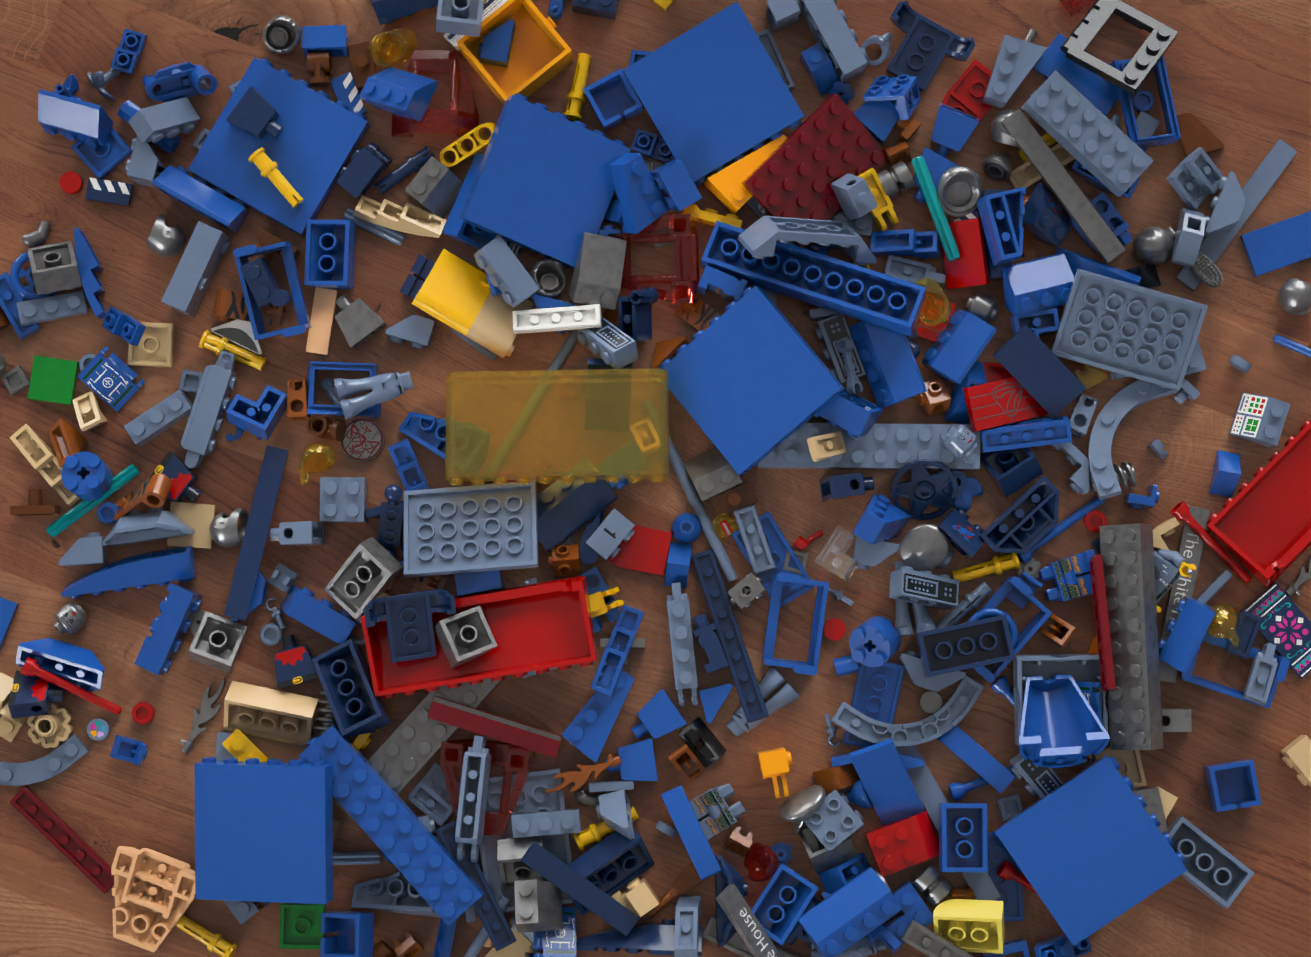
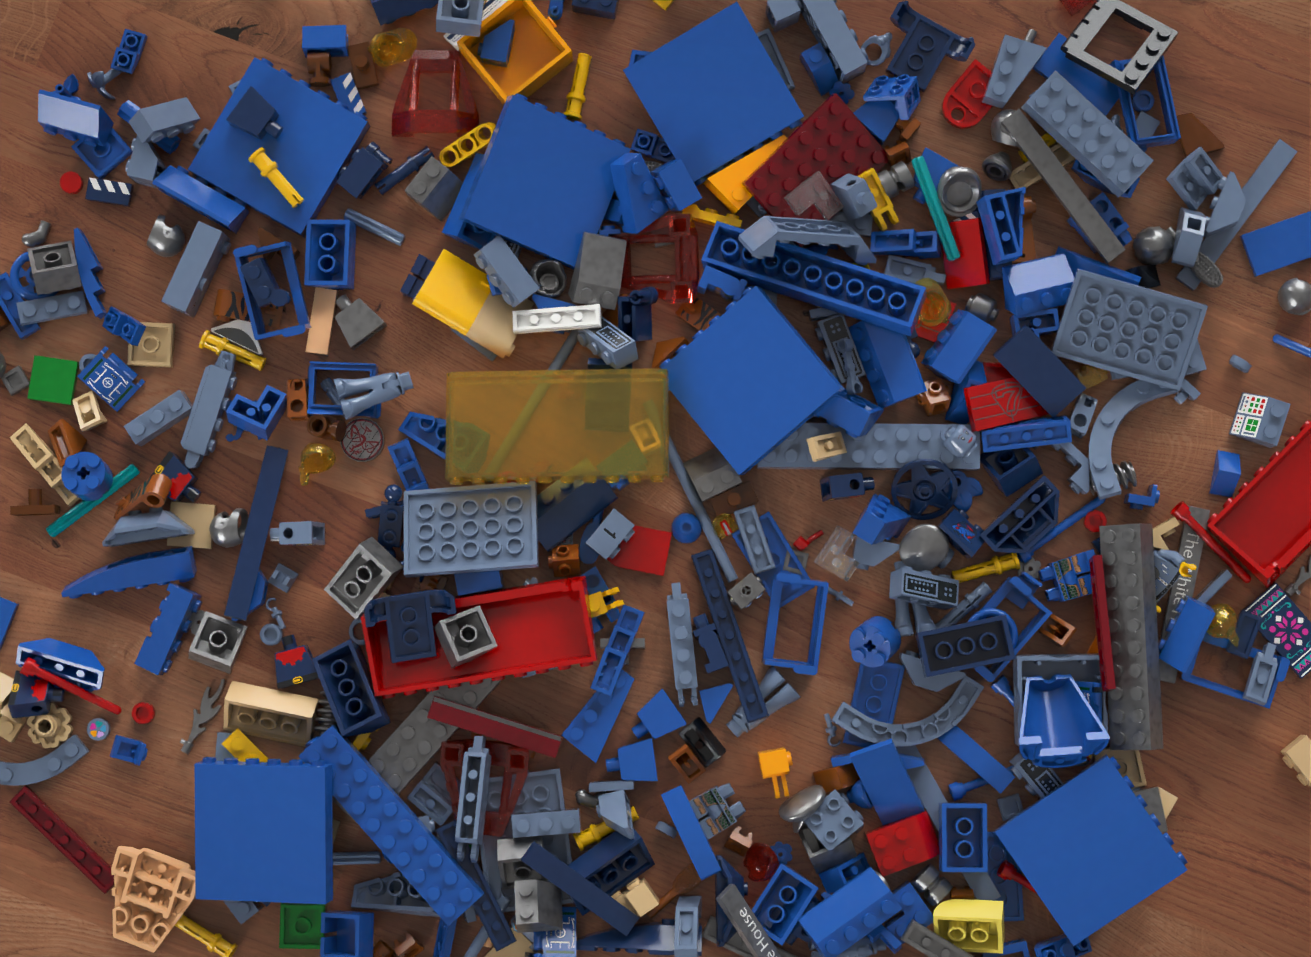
(70, 618): flat silver head -> none
(86, 551): sand blue slope -> none
(106, 512): blue tile -> none
(179, 82): blue piece -> none
(190, 381): sand blue tile -> none
(282, 34): flat silver hair -> none
(318, 614): blue wedge -> none
(343, 499): sand blue brick -> none
(399, 92): blue slope -> none
(403, 219): tan slope -> none
(414, 330): sand blue slope -> none
(582, 777): dark orange piece -> none
(612, 100): blue piece -> none
(678, 564): blue slope -> none
(814, 191): none -> clear tile
(834, 629): red tile -> none
(845, 665): blue brick -> none
(930, 702): flat silver tile -> none
(952, 129): blue torso -> none
(1046, 217): dark blue slope -> none
(1157, 448): sand blue tile -> none
(1179, 720): flat silver torso -> none
(1209, 865): sand blue brick -> none
(1232, 783): blue piece -> none

